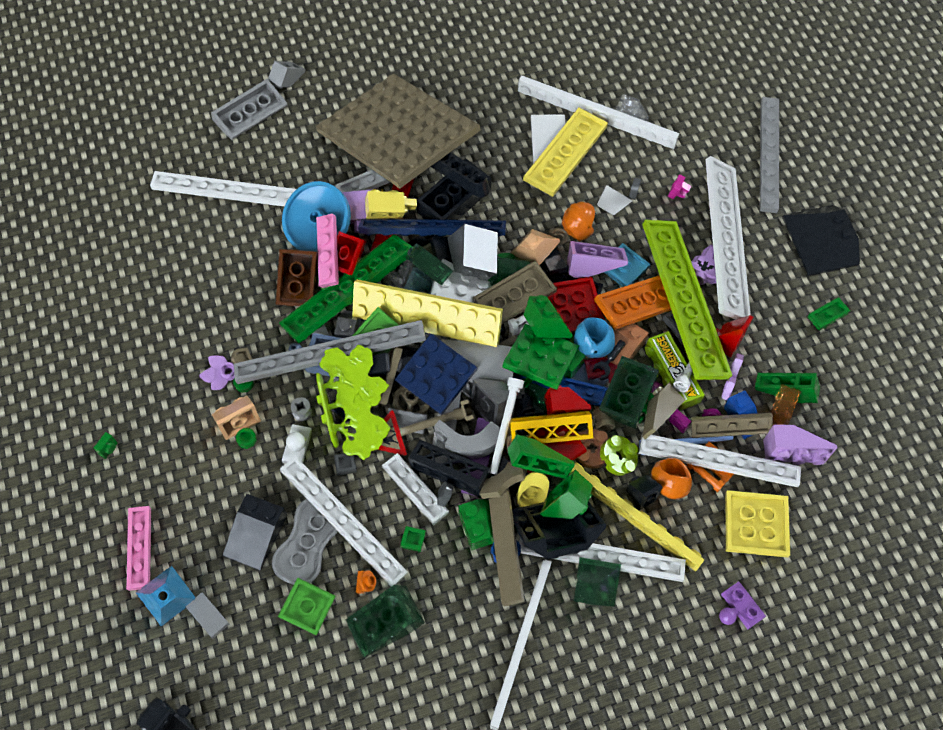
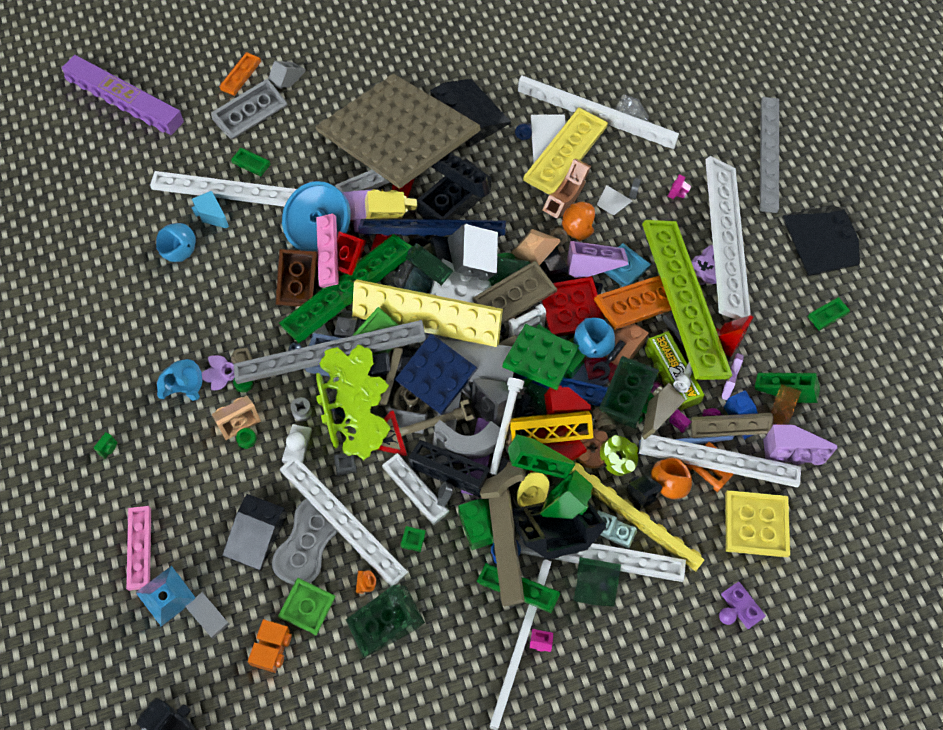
(123, 95): none -> medium lavender brick
(175, 242): none -> dark azure piece
(180, 377): none -> dark azure piece
(209, 210): none -> medium azure slope
(240, 74): none -> orange tile
(250, 162): none -> green tile
(269, 650): none -> orange piece
(474, 104): none -> black slope
(523, 131): none -> dark blue plate
(534, 593): none -> green tile
(541, 640): none -> dark pink plate
(545, 319): green slope -> none
(568, 191): none -> nougat arch
(617, 531): none -> light aqua slope

